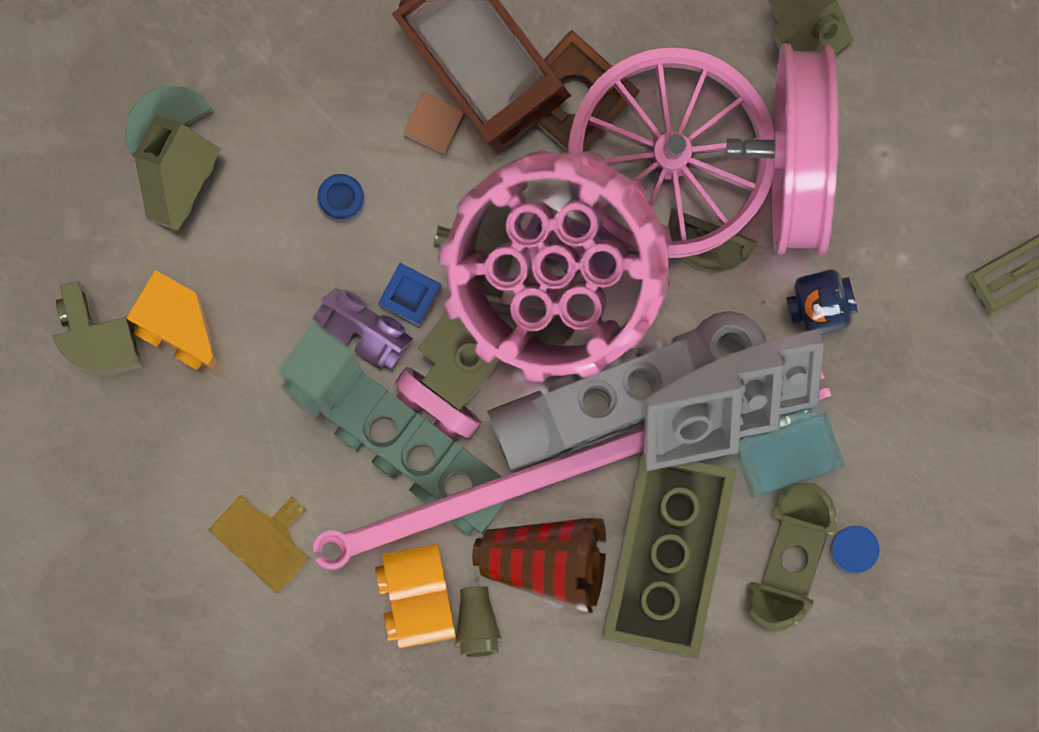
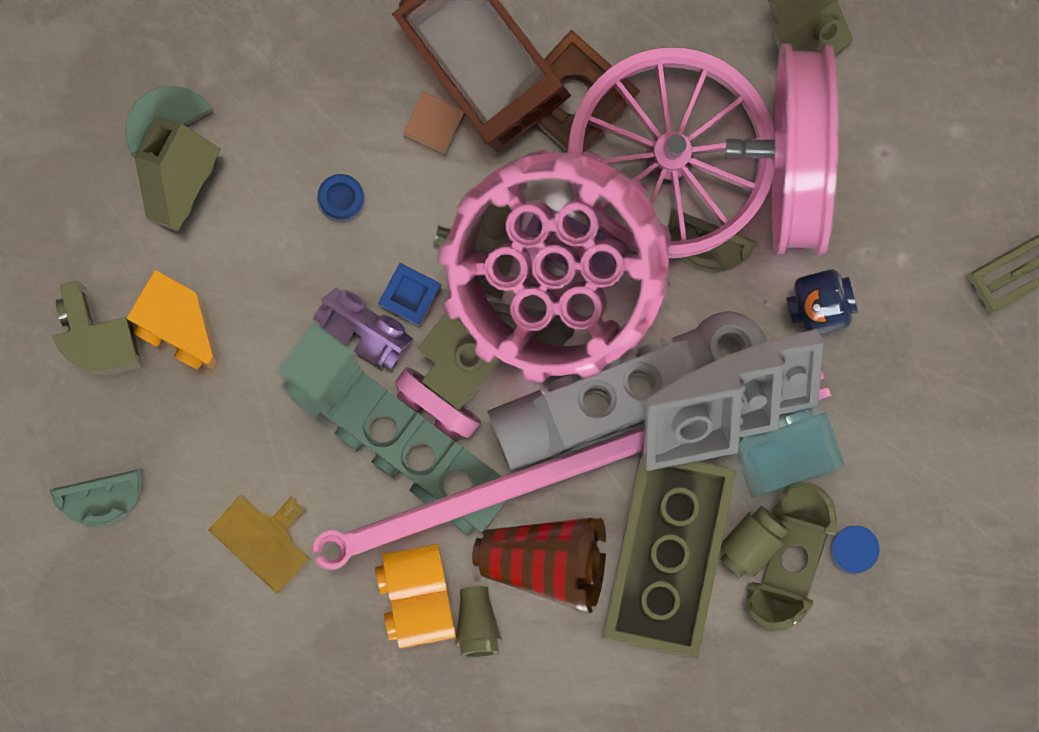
(101, 499): none -> sand green tile
(753, 542): none -> olive brick

